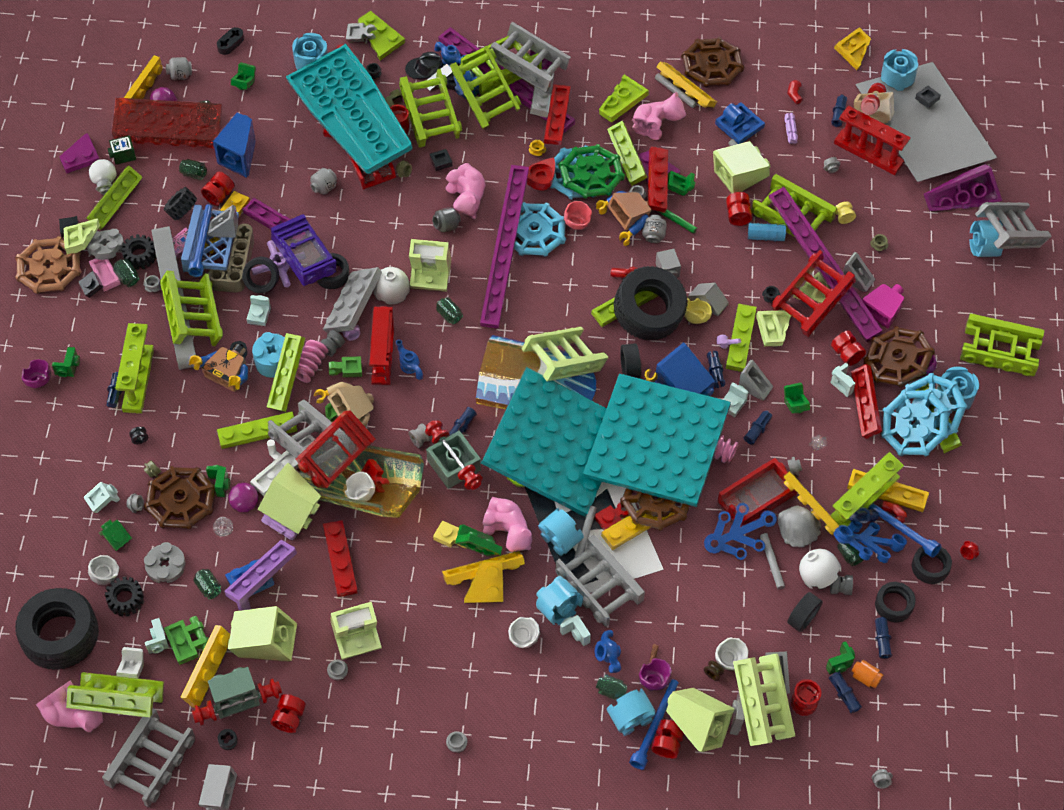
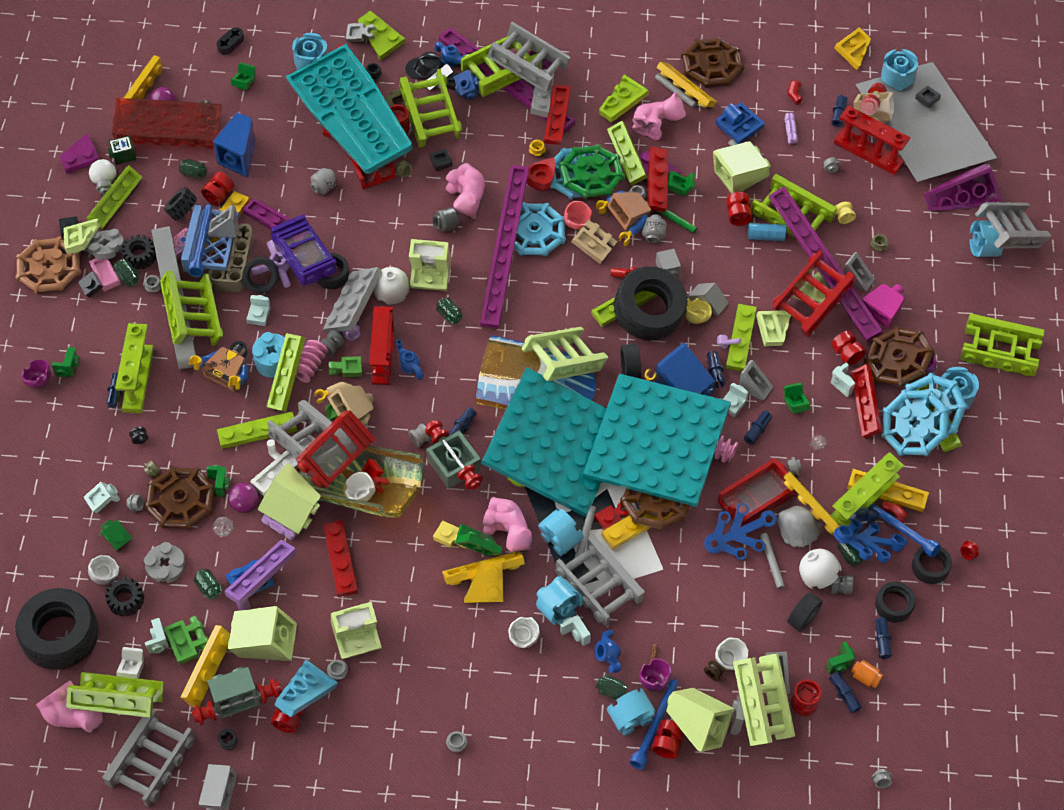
(179, 68): light grey head -> none
(304, 689): none -> medium azure wing
(468, 87): lime fence -> none
(593, 245): none -> tan plate
(770, 290): black plate -> none

